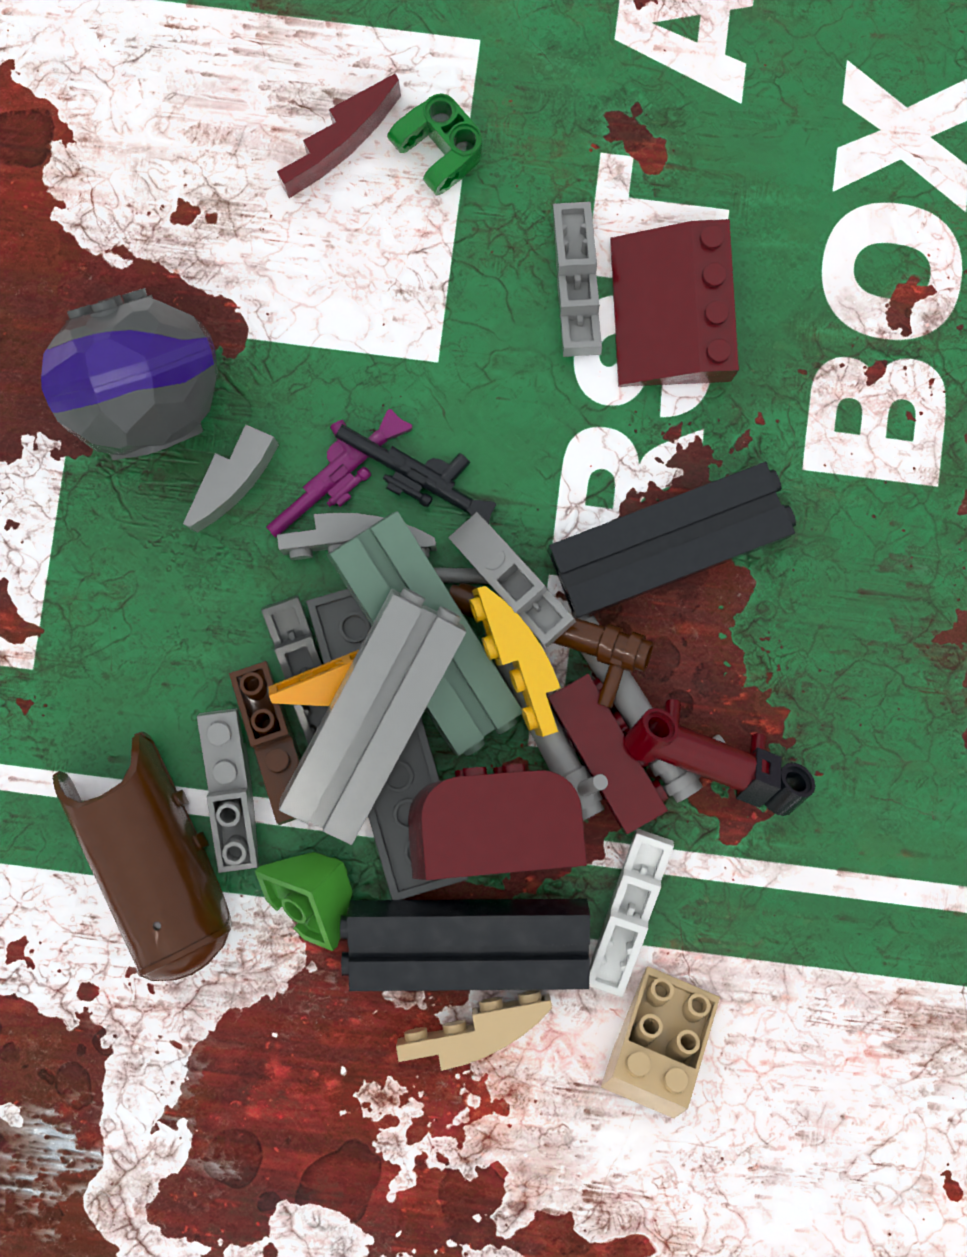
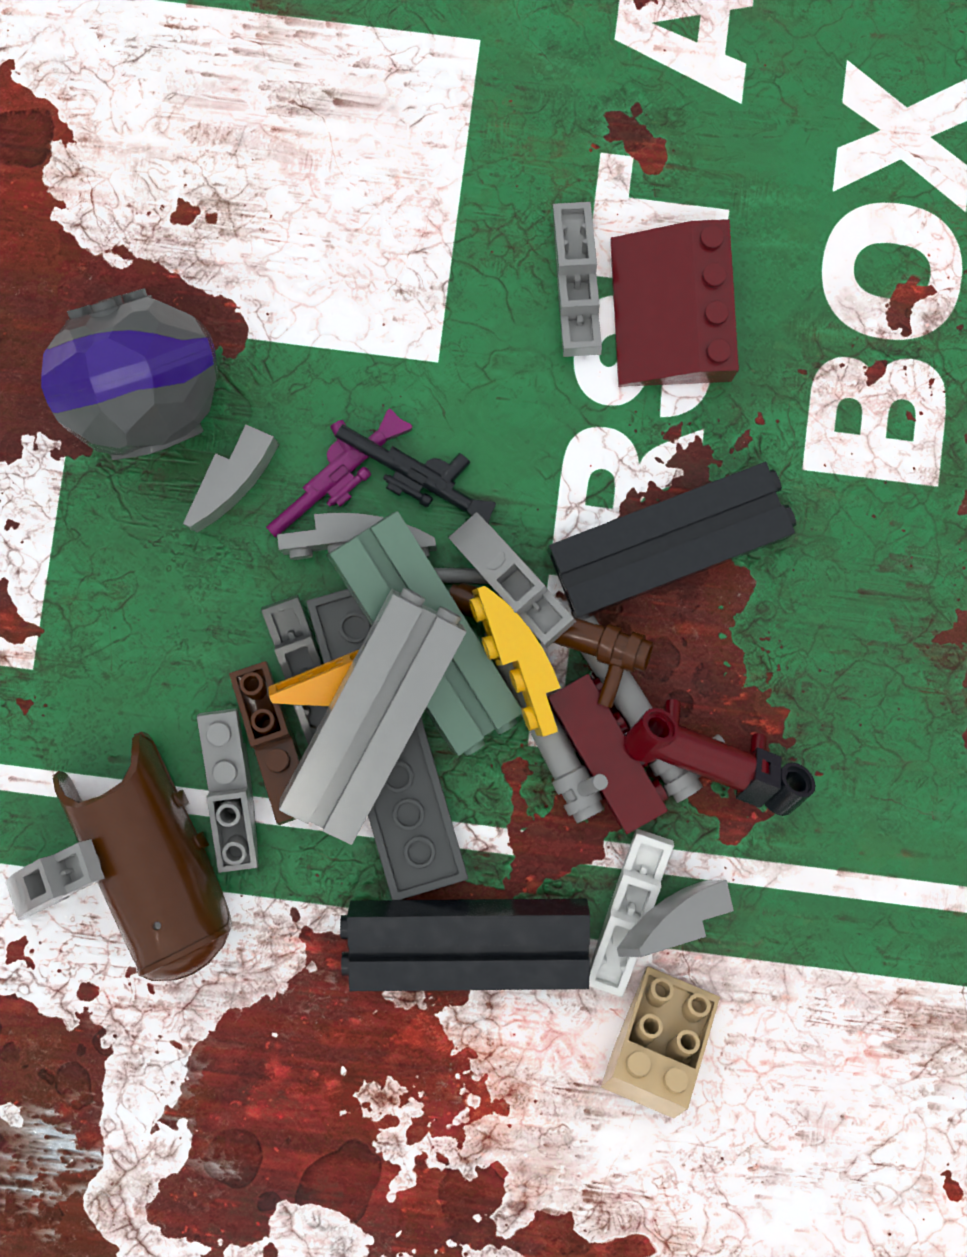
(53, 878): none -> light grey slope
(312, 893): bright green slope -> none
(351, 125): dark red slope -> none
(446, 135): green piece -> none
(493, 1029): tan slope -> none
(495, 824): dark red brick -> none
(677, 919): none -> light grey slope

